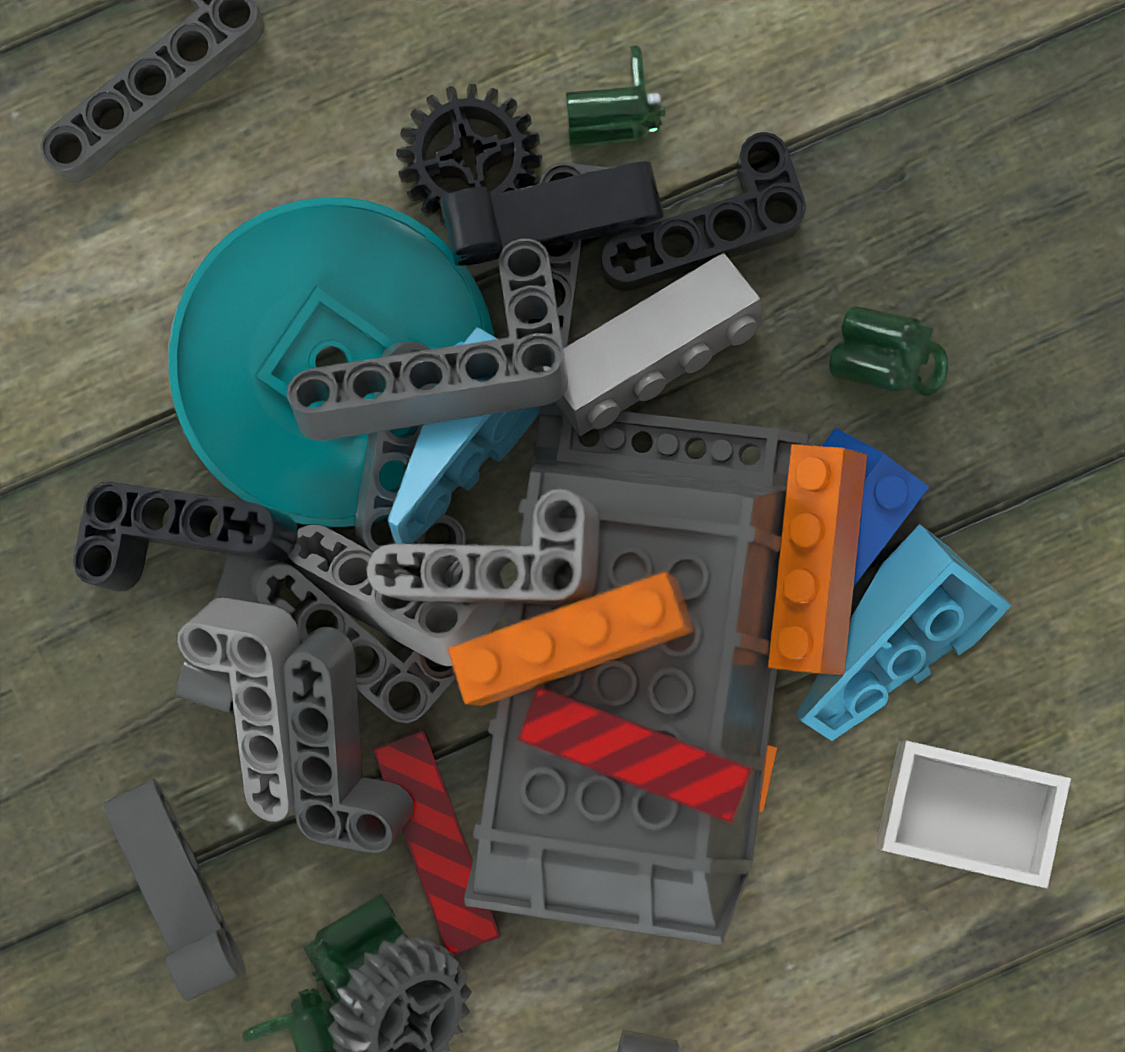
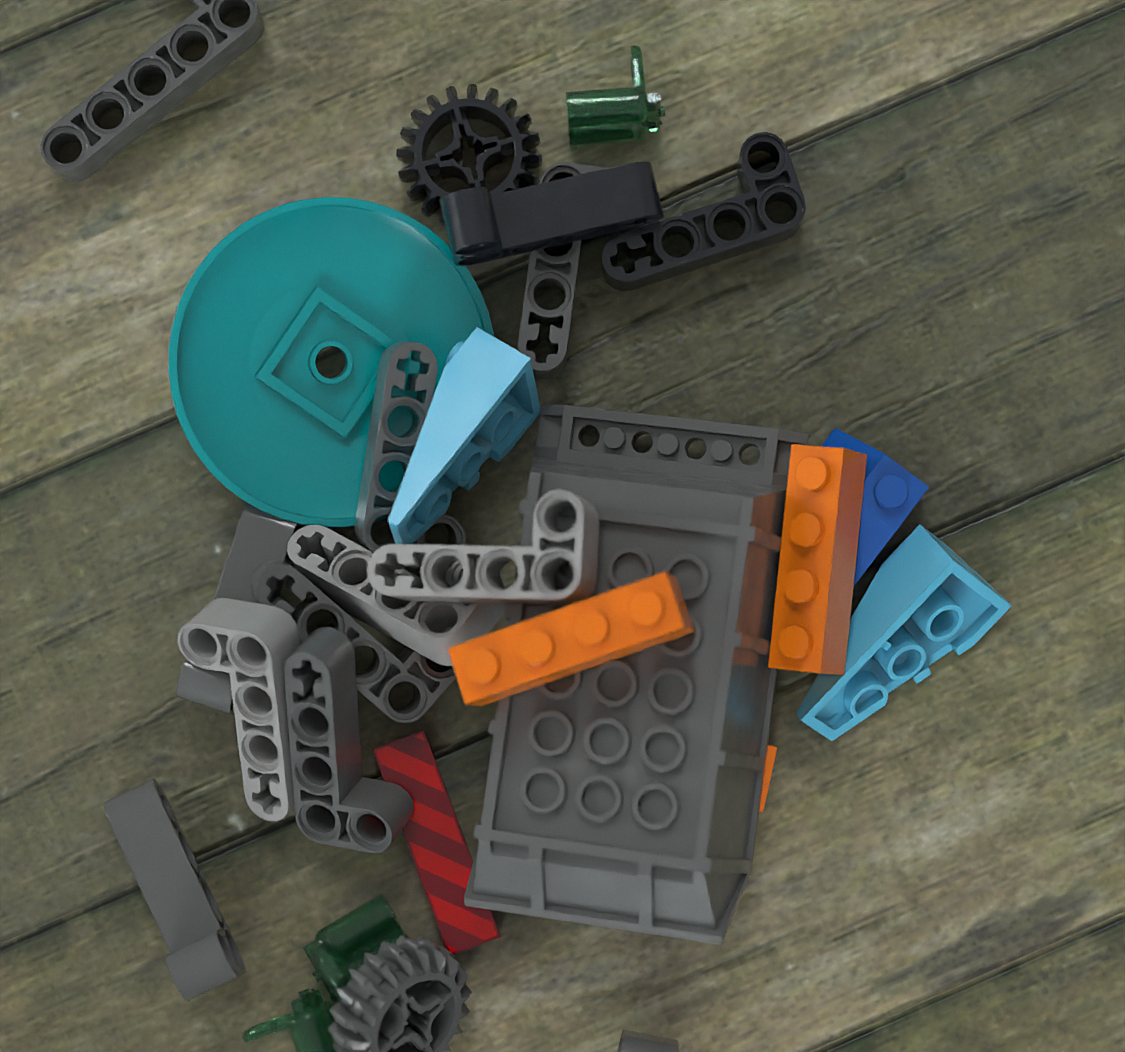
(188, 526): black beam -> none
(450, 367): dark grey beam -> none
(636, 754): tile -> none
(657, 343): light grey brick -> none
(887, 352): clear green piece -> none
(973, 813): white piece -> none

